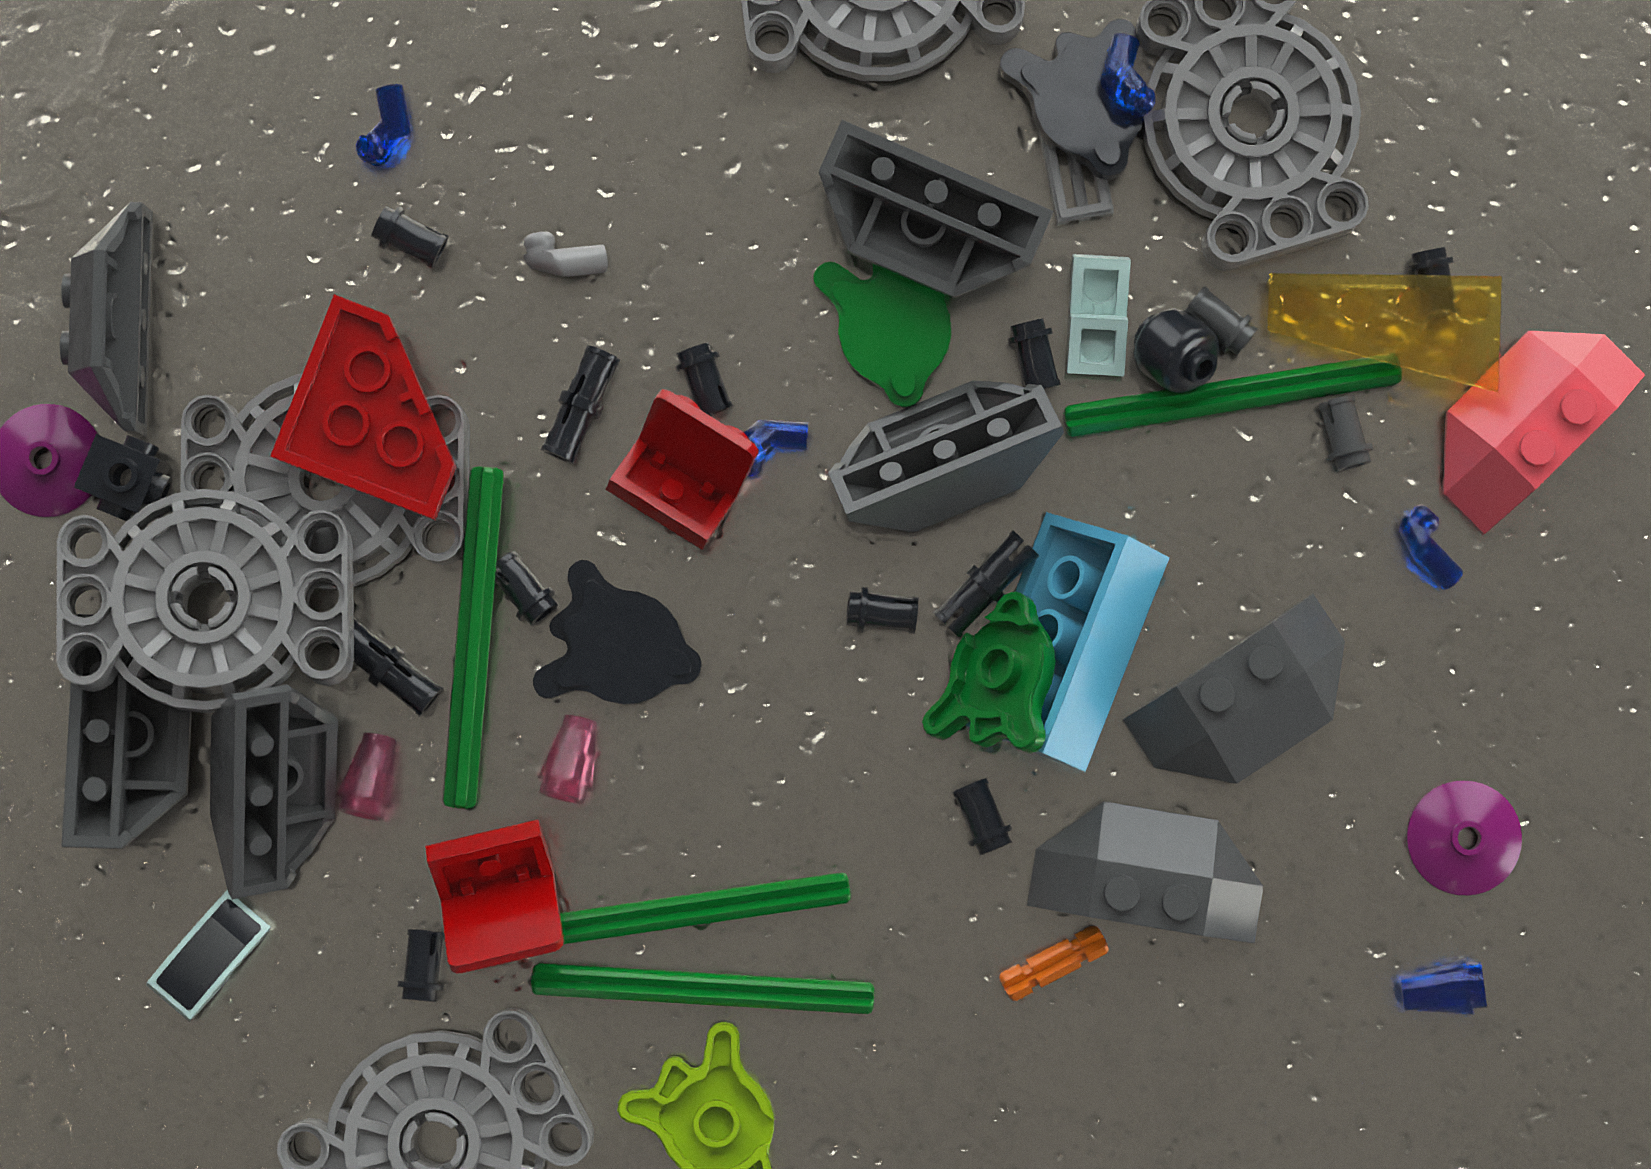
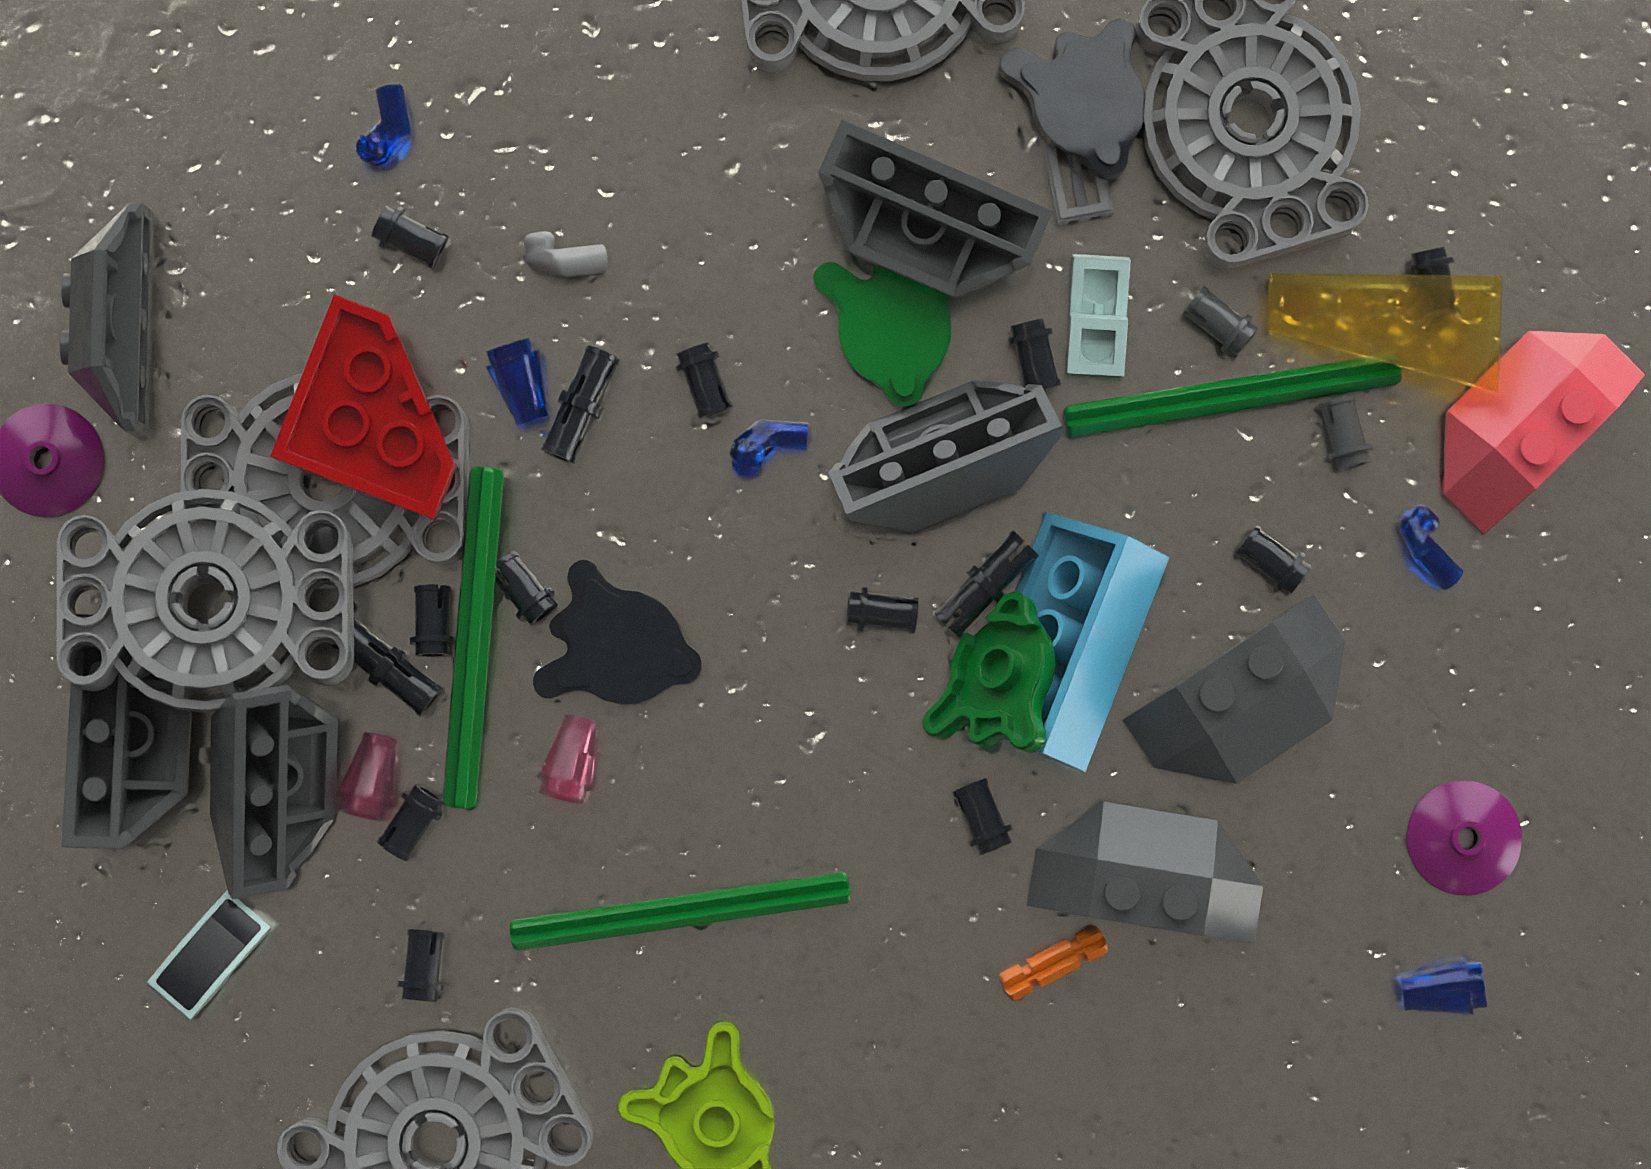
(106, 471): black brick -> none
(411, 821): none -> black pin
(432, 621): none -> black pin
(496, 896): red bracket -> none
(519, 379): none -> clear blue cone
(684, 468): red bracket -> none
(702, 988): green axle -> none
(1122, 81): clear blue arm -> none
(1176, 350): black head -> none
(1274, 560): none -> black pin

